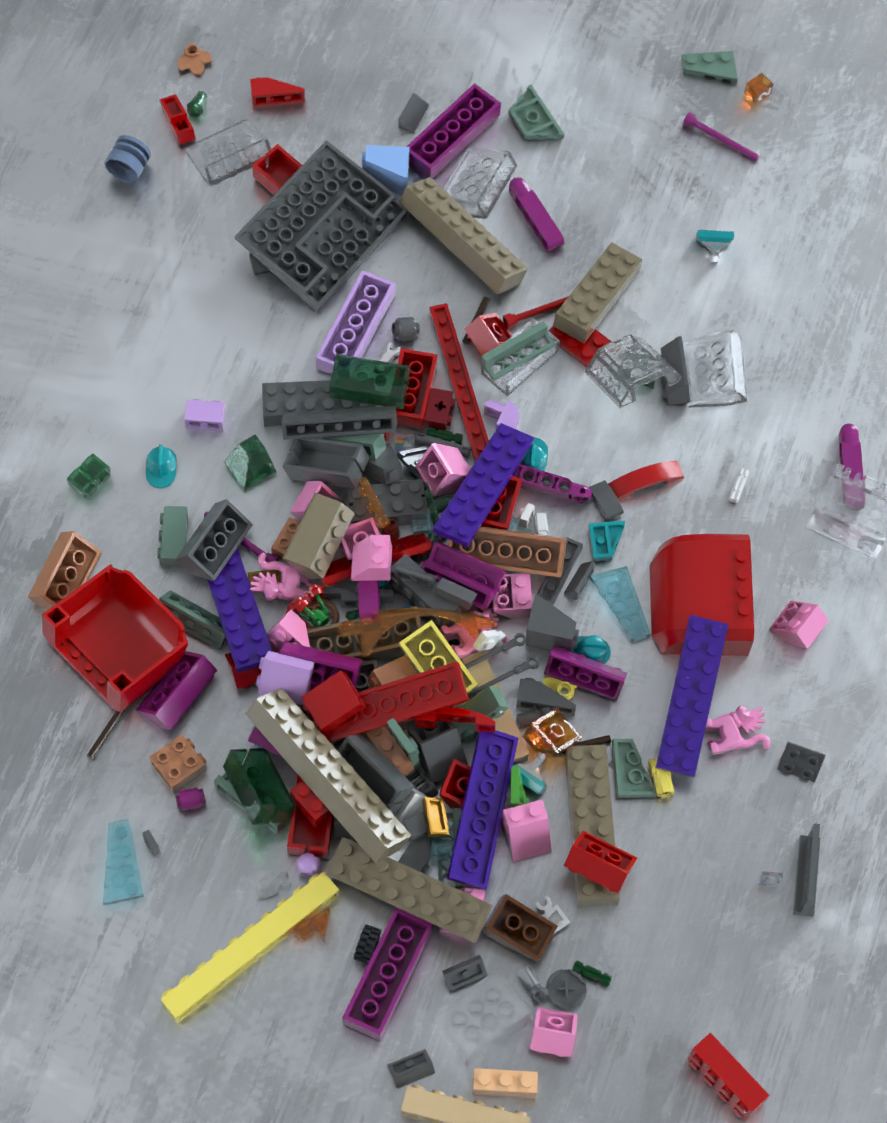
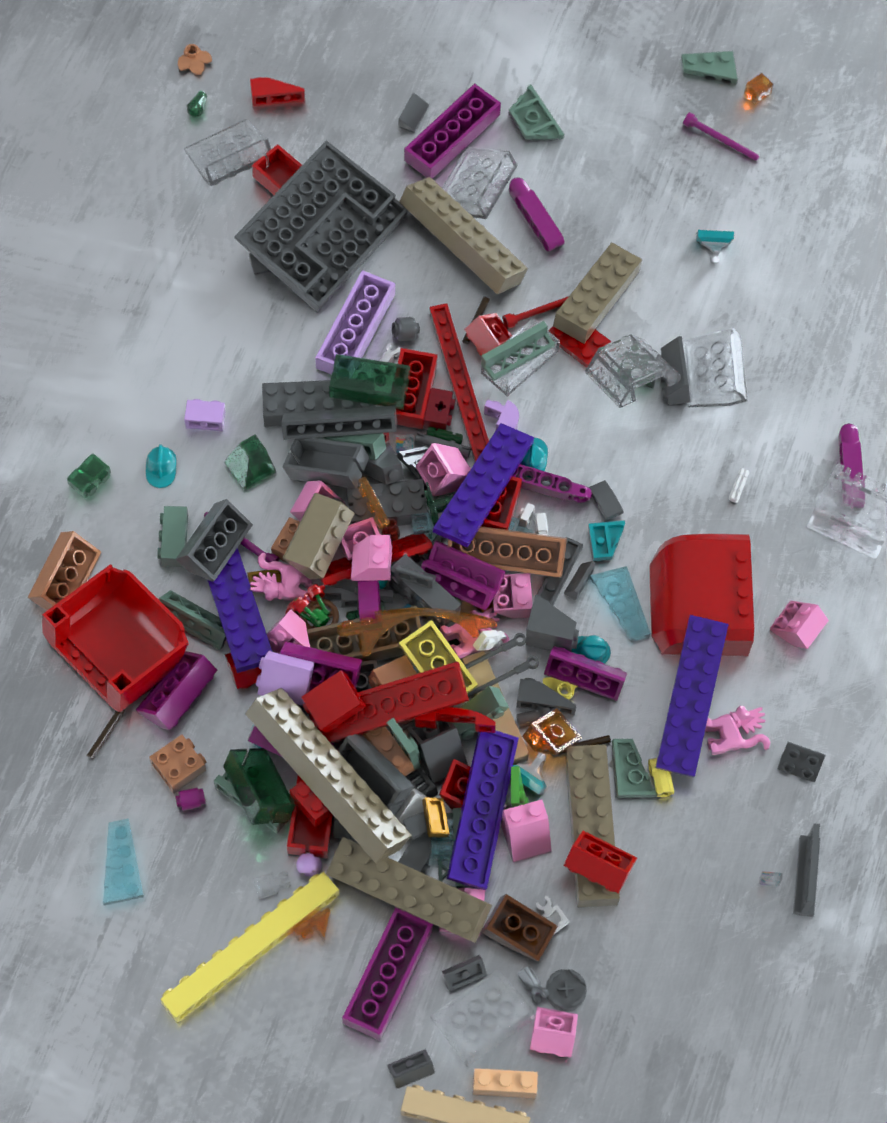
(127, 159): sand blue wheel -> none
(150, 842): dark grey tile -> none
(177, 119): red slope -> none
(367, 943): black tyre -> none
(388, 166): light blue slope -> none
(455, 593): dark grey slope -> none
(592, 973): dark green axle -> none
(646, 477): red slope -> none
(728, 1077): red brick -> none

